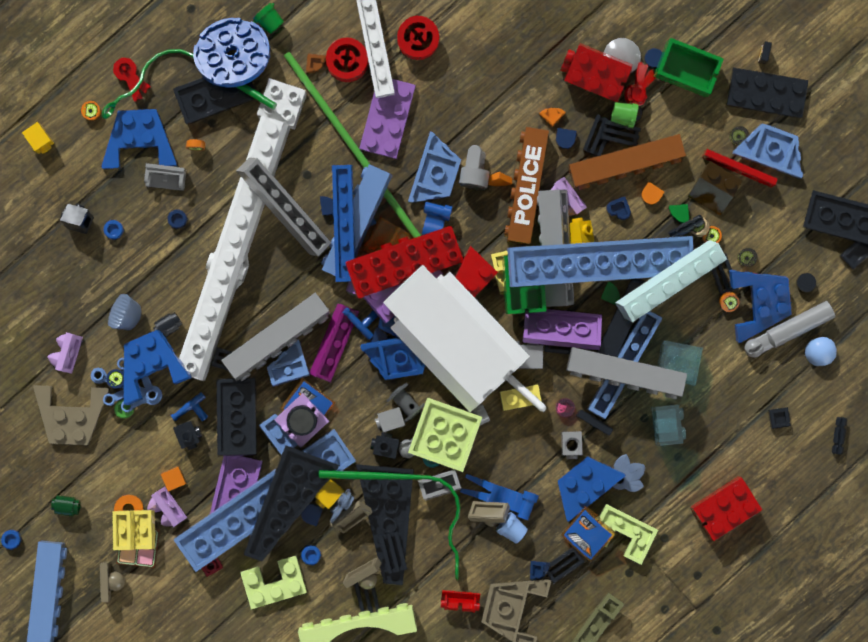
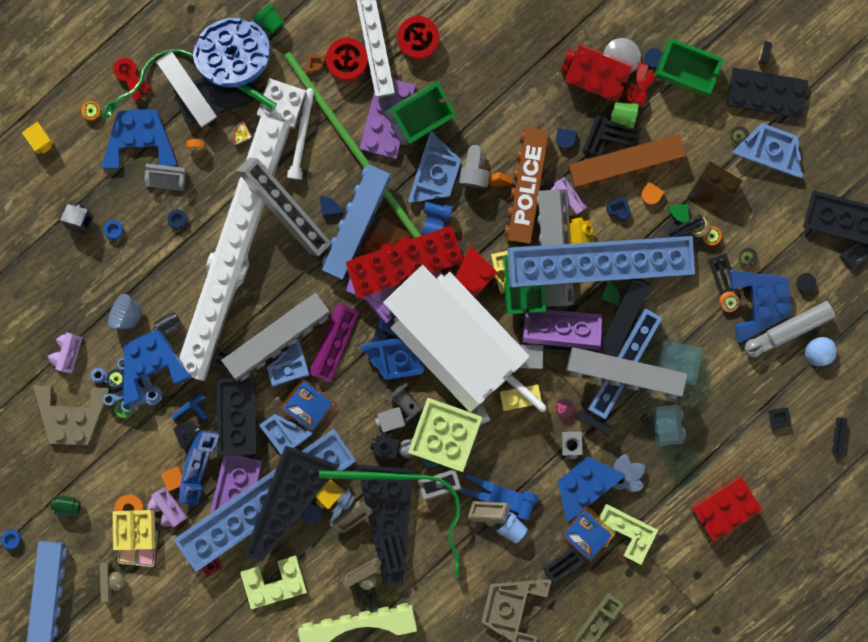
(186, 89): none -> white slope
(194, 467): none -> blue slope
(241, 134): none -> tile
(295, 170): none -> white piece
(301, 420): piece -> none
(311, 555): blue tile -> none
(343, 219): blue plate -> none
(361, 326): blue piece -> none
(420, 113): none -> green piece
(468, 600): red hinge -> none
(538, 569): dark blue tile -> none
(552, 115): orange tile -> none
(671, 280): light aqua brick -> none
(739, 168): red tile -> none

